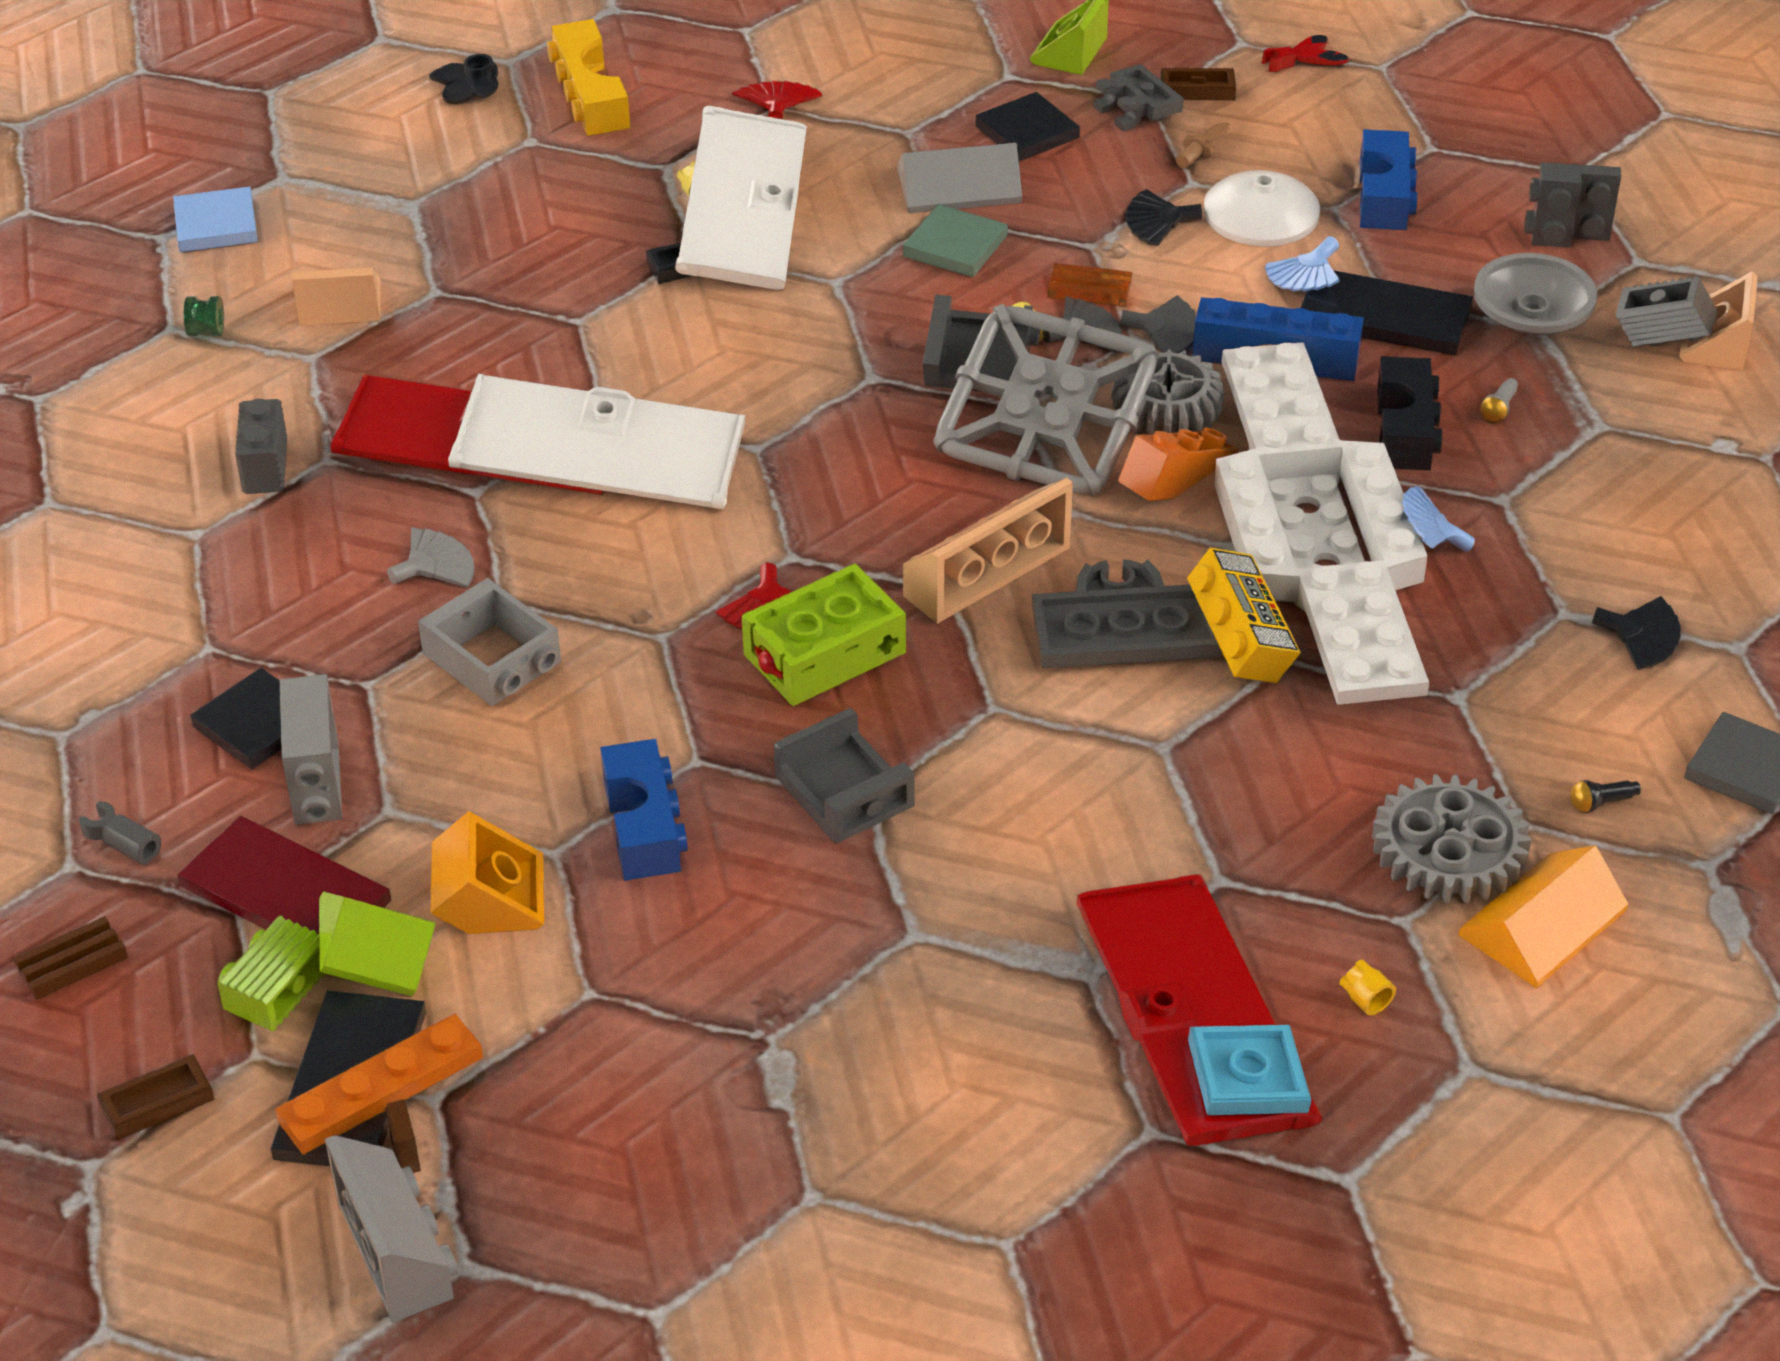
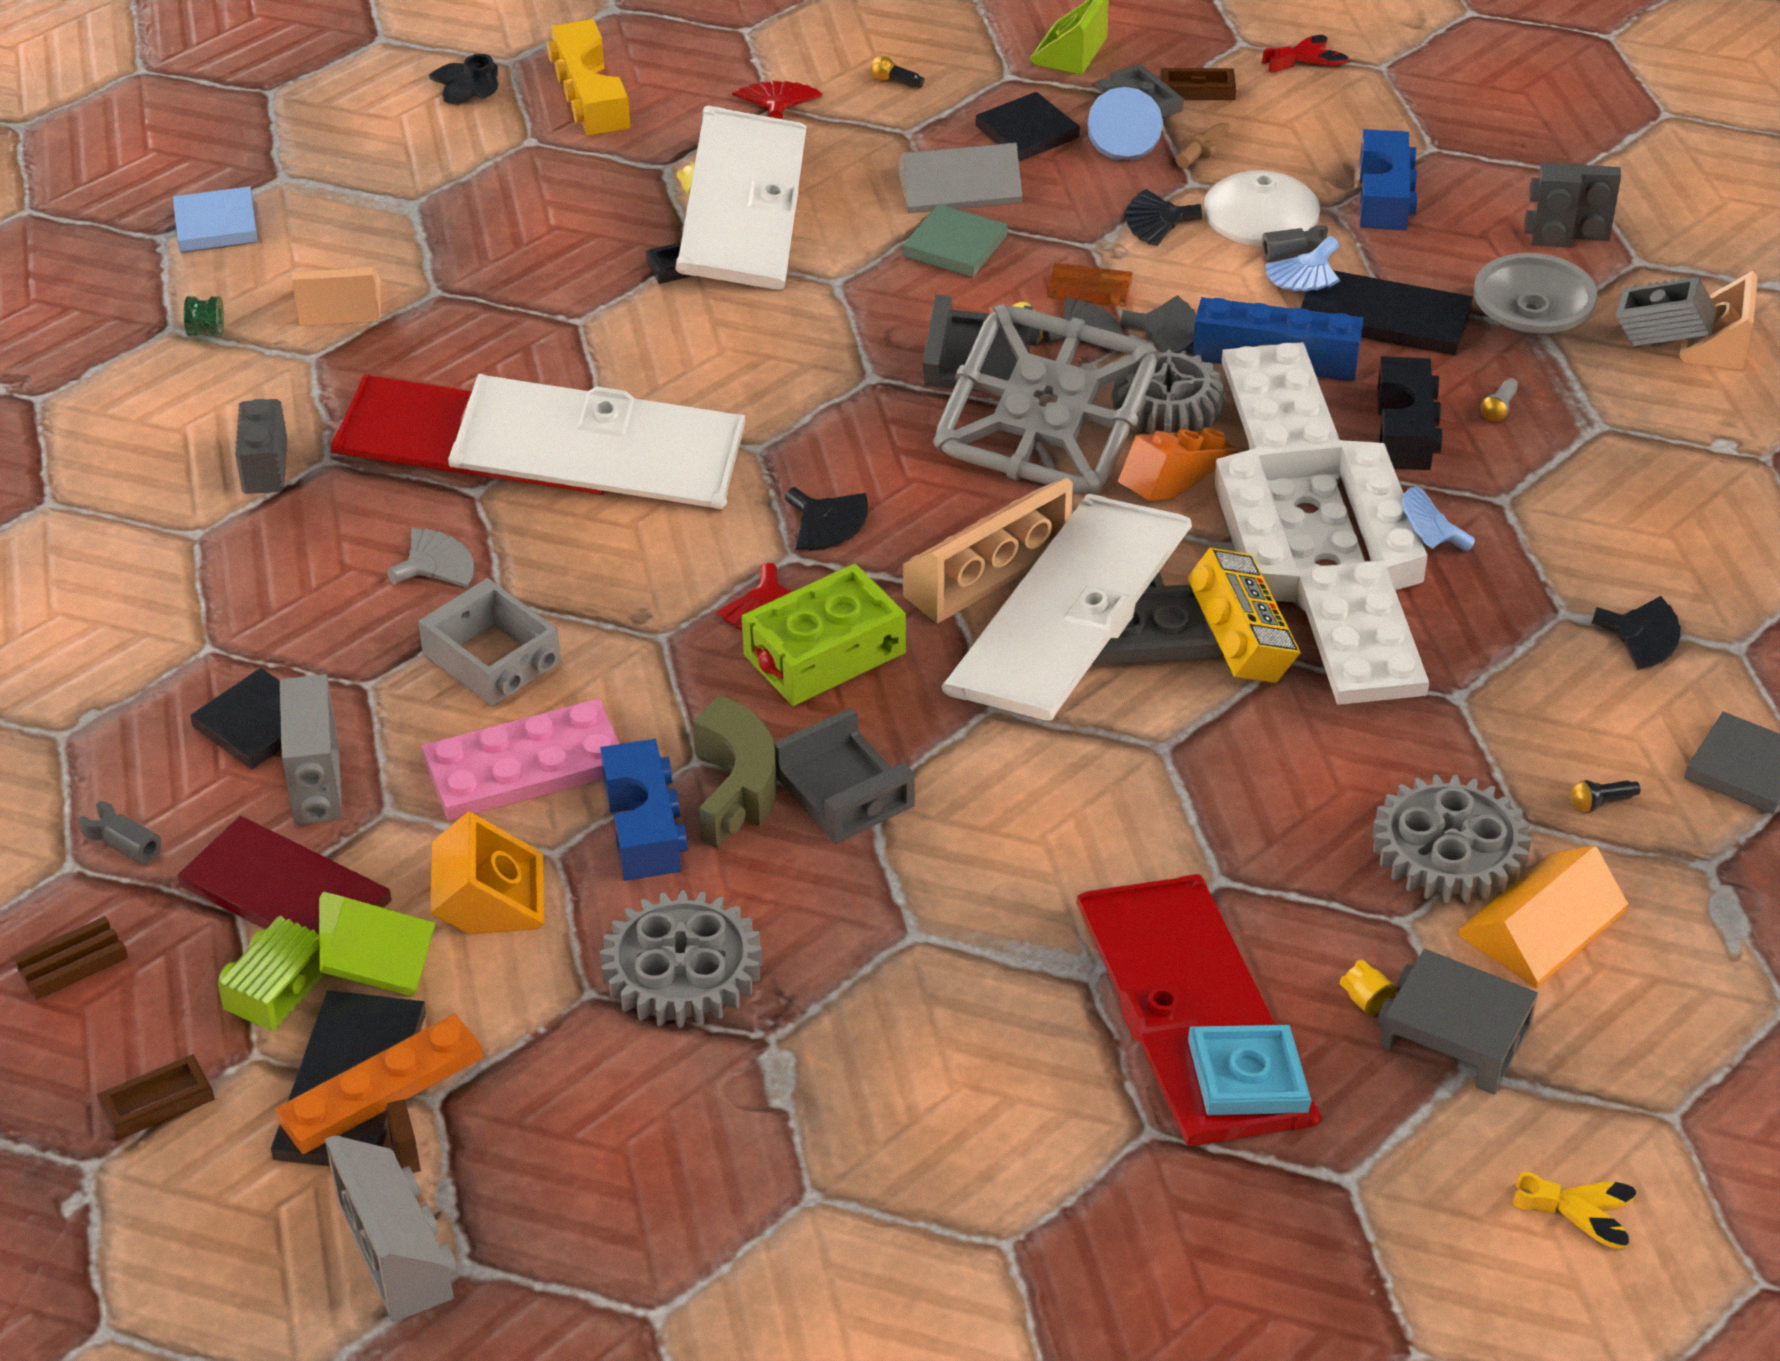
(519, 759): none -> bright pink plate
(681, 958): none -> light grey gear
(744, 747): none -> olive arch
(827, 520): none -> black hand
(885, 69): none -> piece
(1067, 607): none -> white door
(1124, 124): none -> light blue tile
(1292, 242): none -> dark grey bar
(1460, 1014): none -> dark grey panel
(1580, 1204): none -> yellow piece

